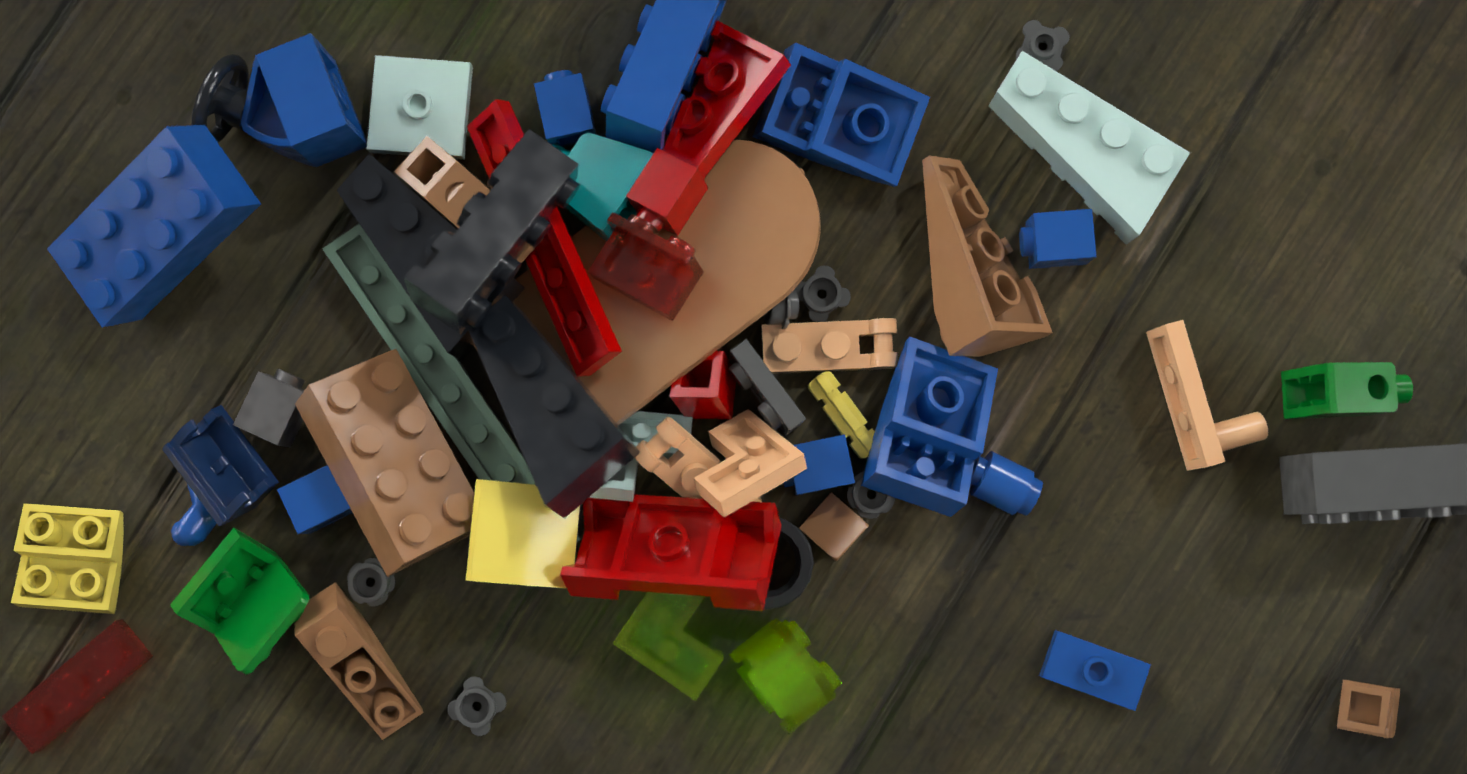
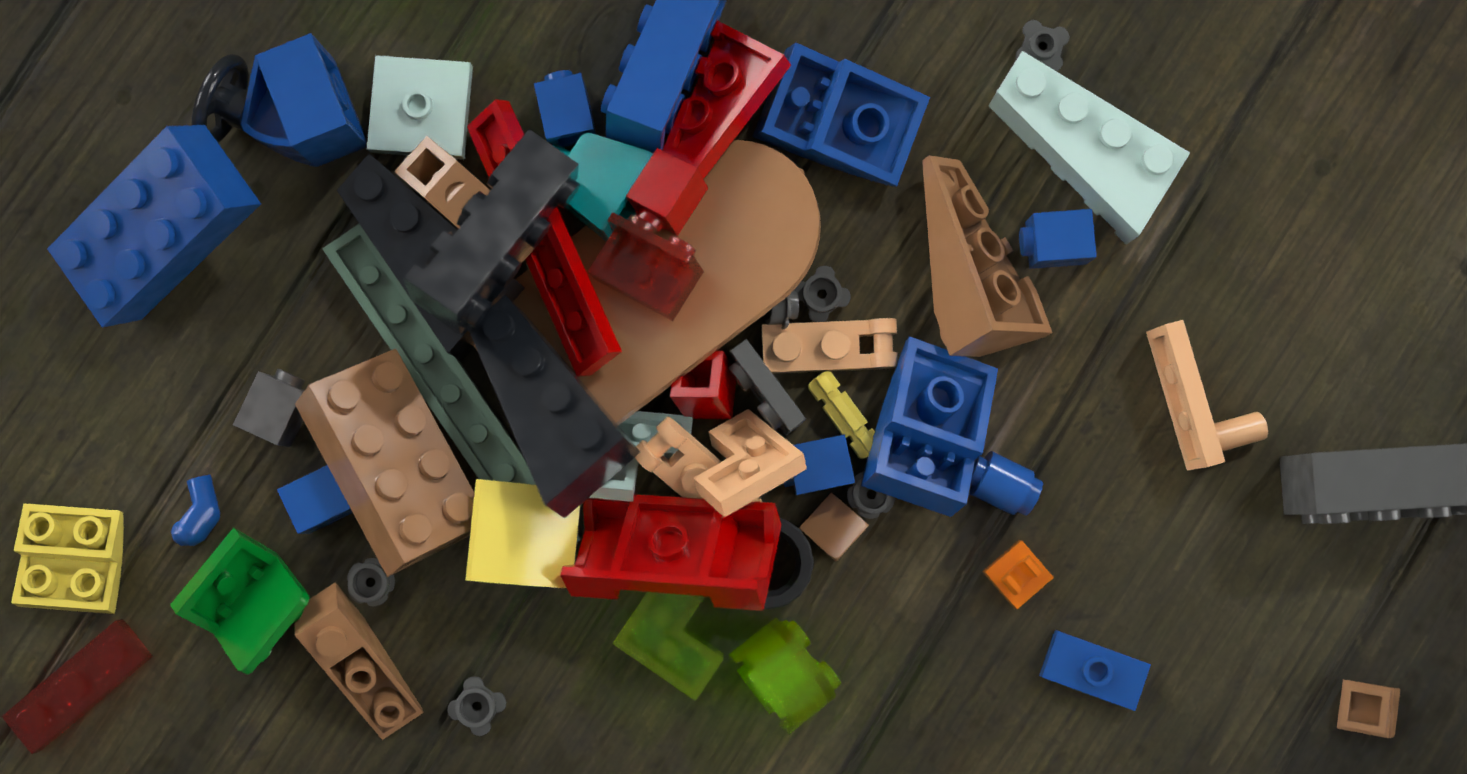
(220, 466): dark blue hinge -> none
(1018, 574): none -> orange tile
(1344, 390): green torso -> none

